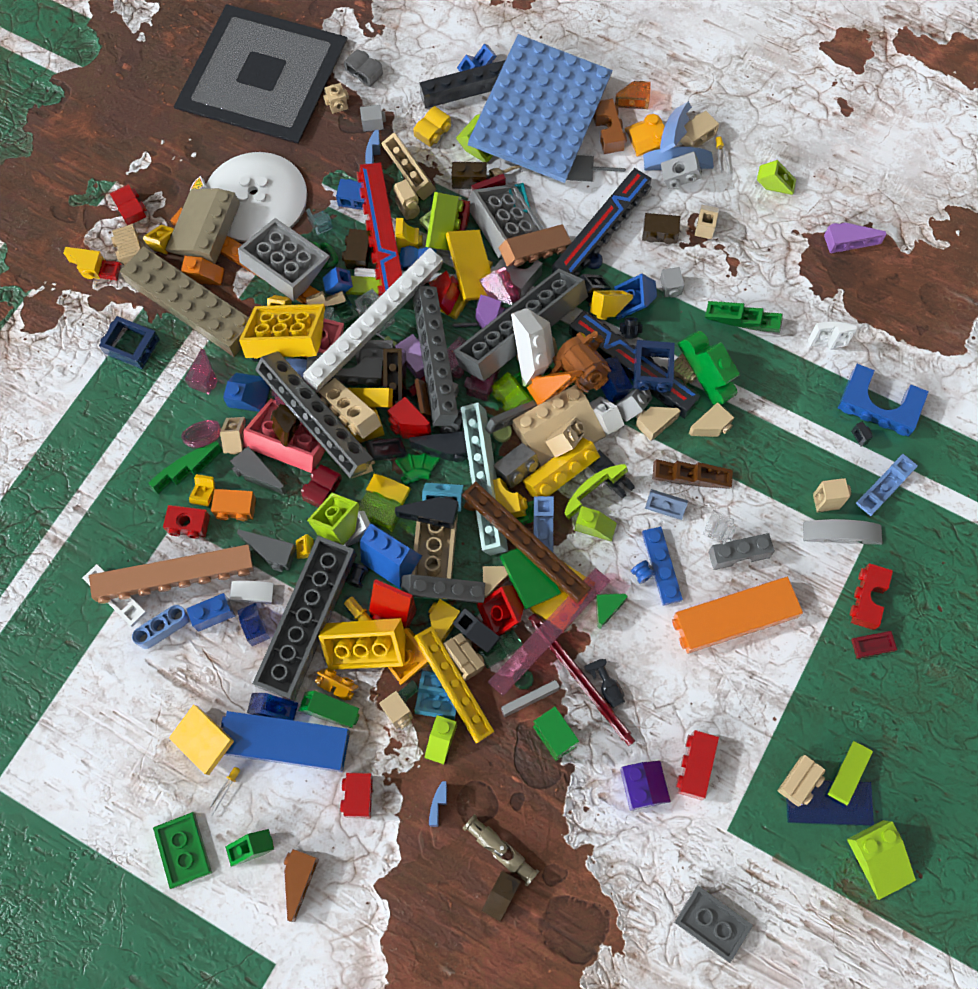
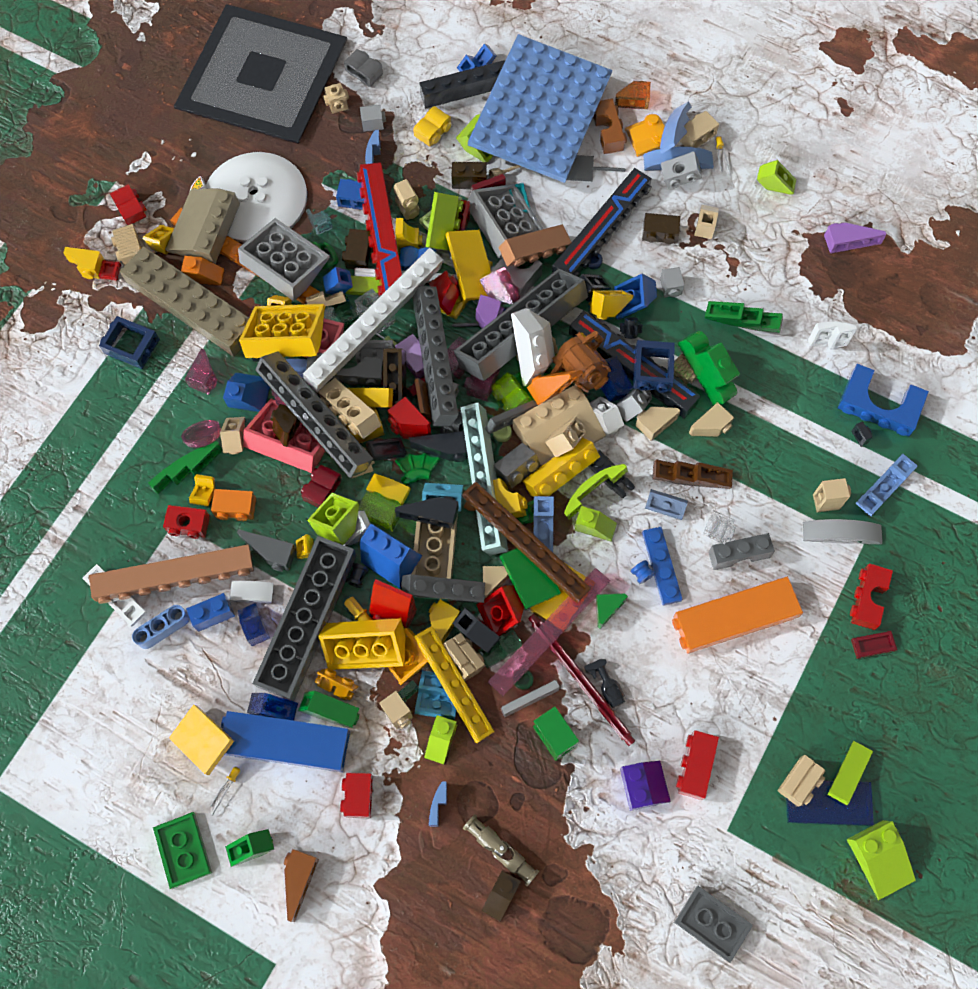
(254, 470): dark grey slope -> none
(408, 166): tan brick -> none

